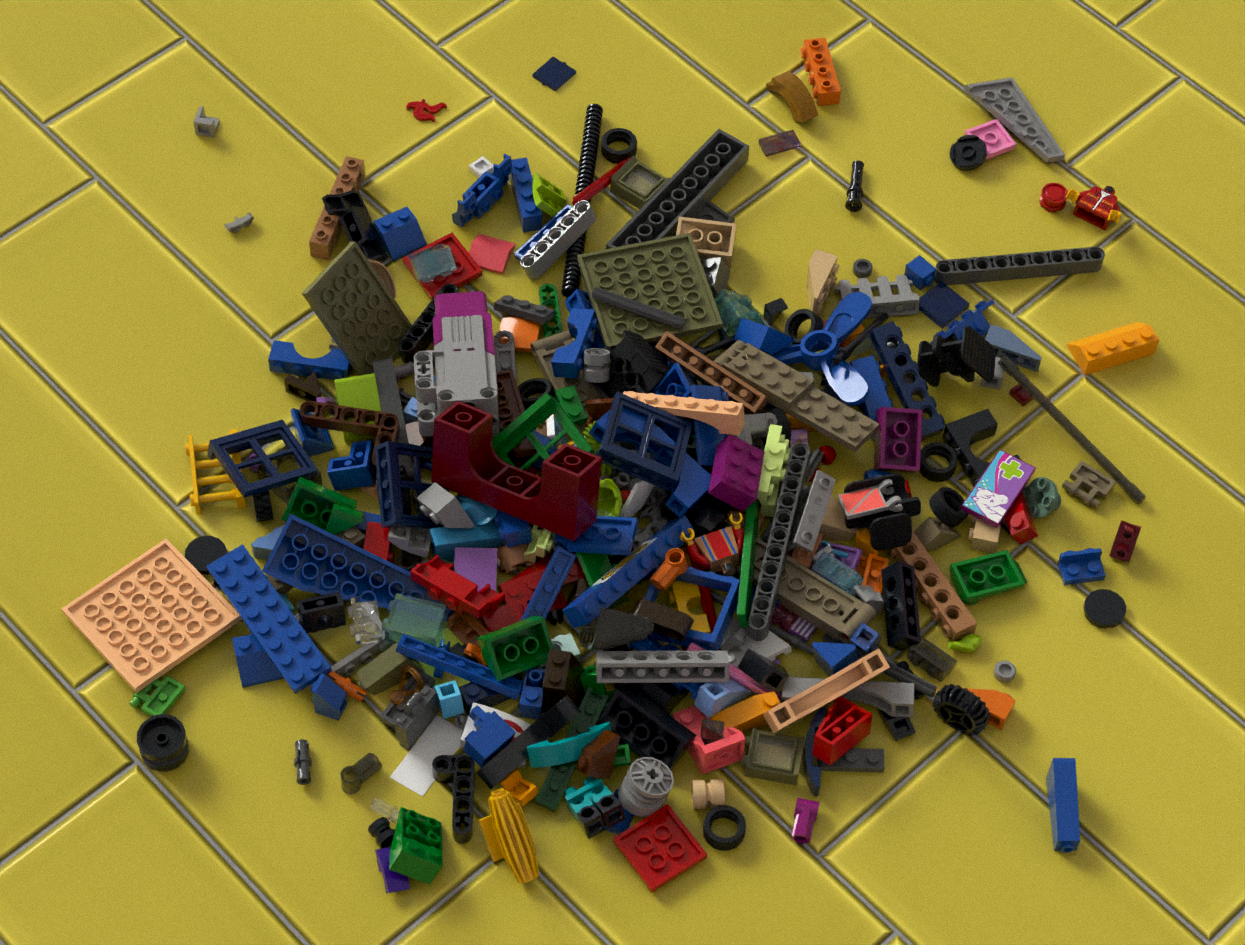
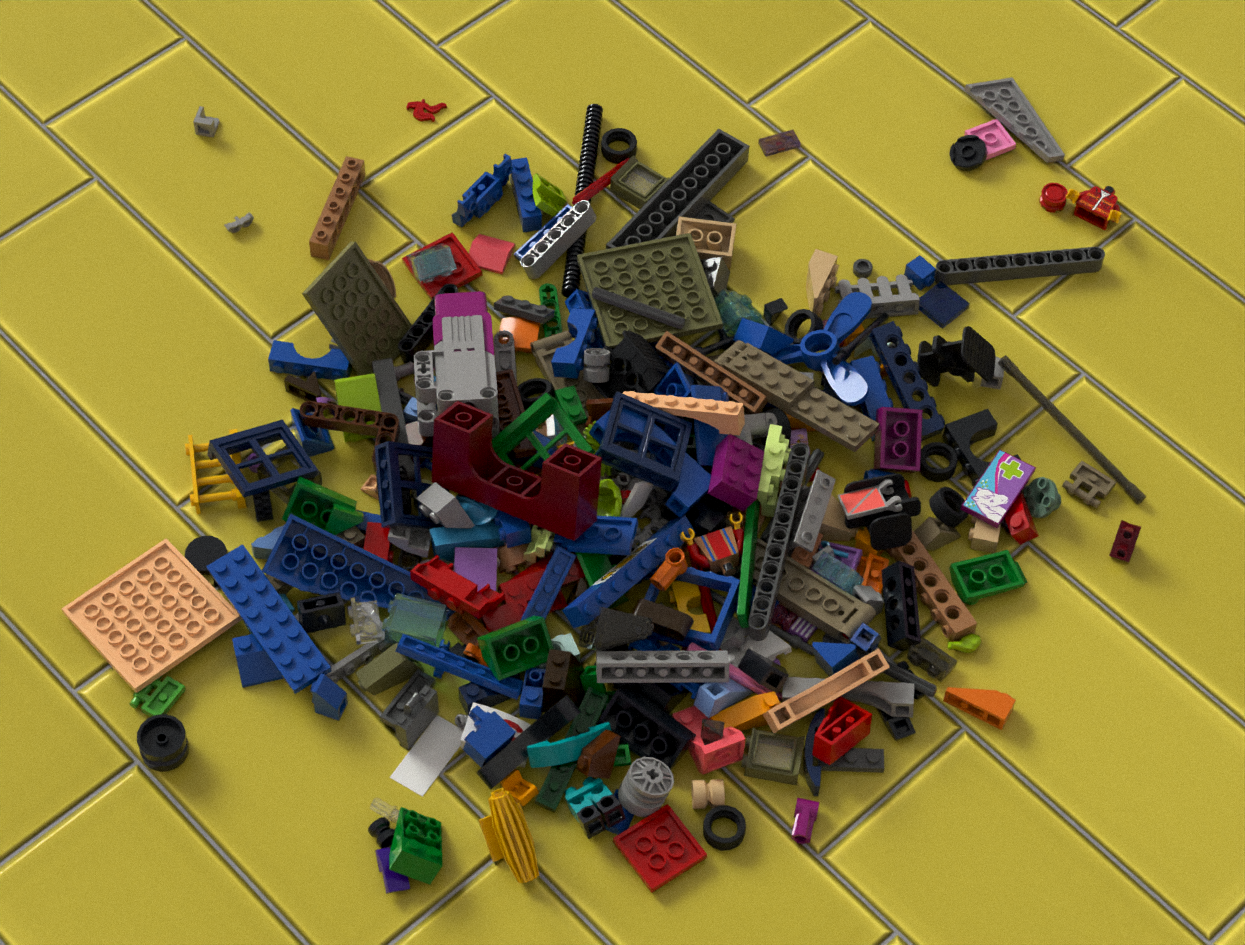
(302, 762): dark grey pin -> none
(349, 687): orange pin -> none
(354, 469): blue brick -> none
(356, 223): black bracket -> none
(360, 772): clear smoke piece -> none
(397, 696): clear orange piece -> none
(400, 233): blue slope -> none
(449, 699): medium azure slope -> none
(460, 798): black beam -> none
(481, 166): white tile -> none
(554, 73): clear blue piece -> none
(555, 615): black hinge -> none
(796, 95): pearl gold arch -> none
(821, 71): orange brick -> none
(829, 454): red plate -> none
(855, 191): black pin -> none
(961, 709): black gear -> none
(970, 318): blue bracket -> none
(1004, 671): light grey tile -> none
(1014, 348): sand blue slope -> none
(1020, 395): dark red tile -> none
(1063, 804): blue slope -> none
(1081, 566): blue bracket -> none
(1104, 608): black tile -> none
(1114, 347): light orange slope -> none

